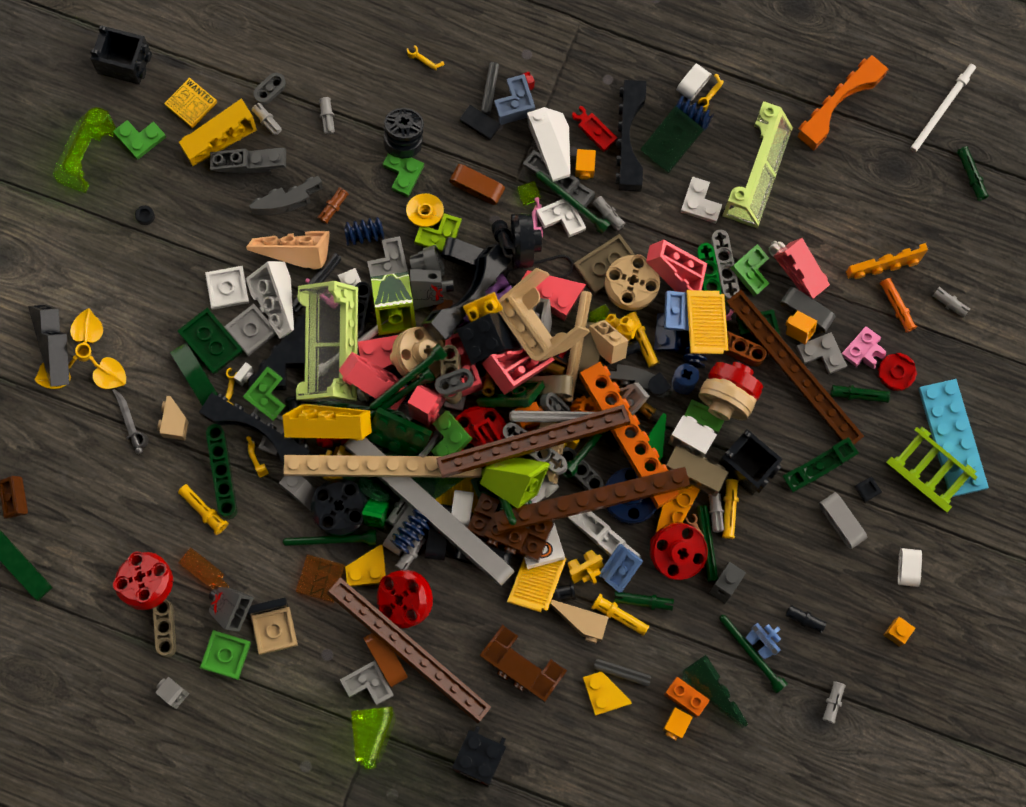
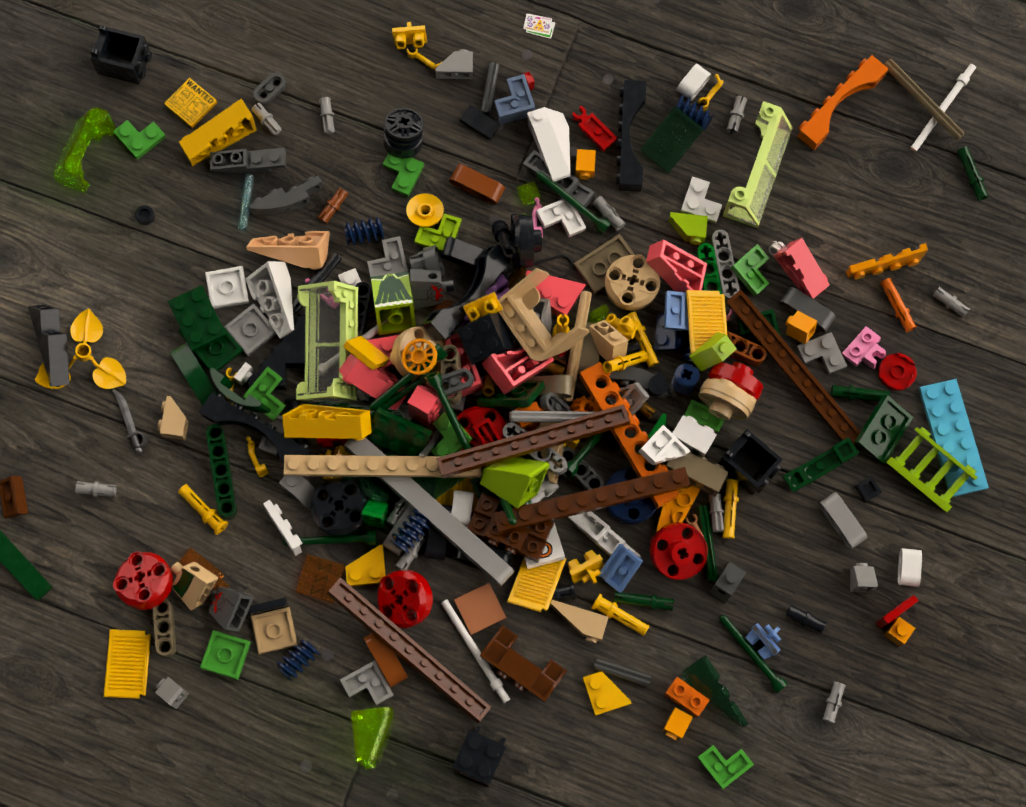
(96, 489): none -> light grey pin
(127, 664): none -> yellow window
(193, 583): none -> tan torso
(197, 318): none -> dark green plate
(246, 201): none -> clear light blue piece
(249, 403): none -> dark green slope
(284, 527): none -> white plate
(297, 659): none -> dark blue piece
(366, 352): none -> yellow tile
(409, 35): none -> yellow hips
(419, 356): none -> light orange wheel
(434, 380): none -> dark green piece
(456, 66): none -> light grey slope
(480, 609): none -> nougat tile
(496, 684): none -> white bar
(516, 277): none -> dark brown tile
(539, 25): none -> sticker
(562, 325): none -> yellow pin
(638, 357): none -> yellow pin
(663, 447): none -> white wing
(689, 226): none -> lime slope
(713, 351): none -> lime slope
(724, 770): none -> bright green plate
(736, 115): none -> light grey pin
(862, 578): none -> light grey slope
(884, 429): none -> dark green plate
(896, 611): none -> red tile
(954, 130): none -> dark tan axle

